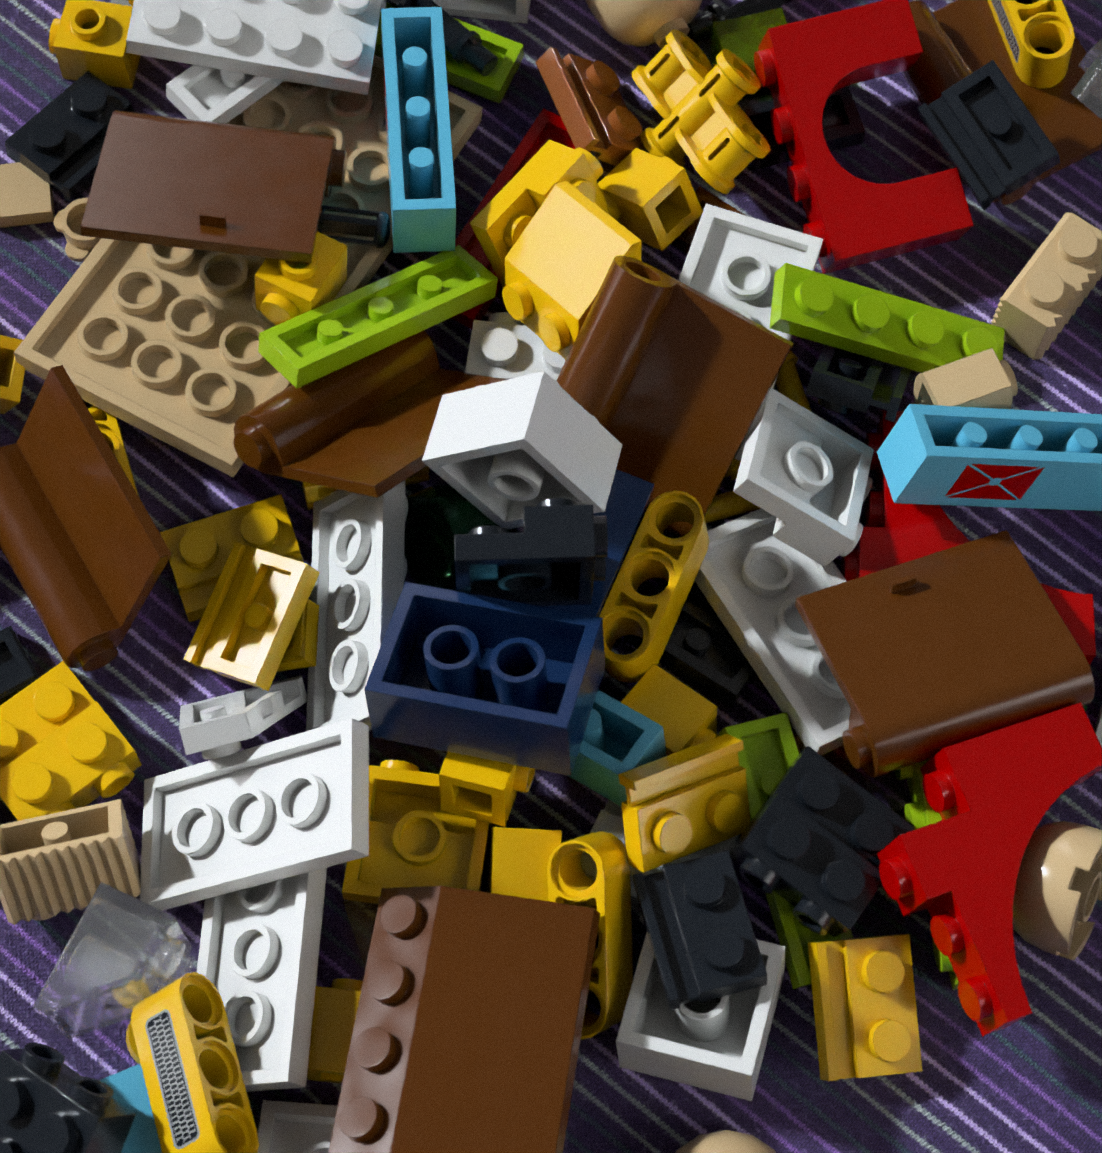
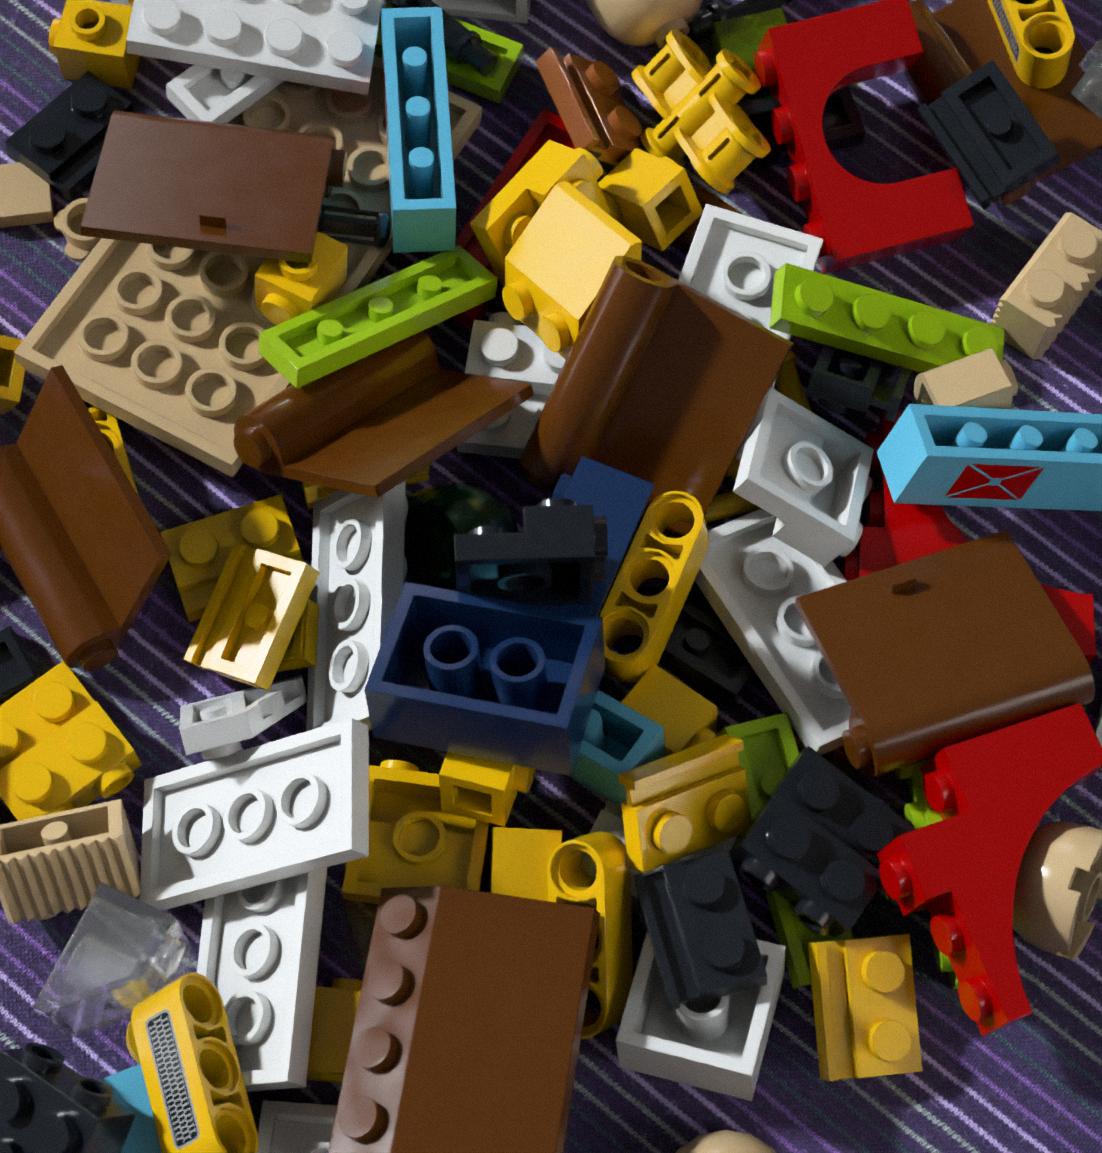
(519, 446): white brick -> none

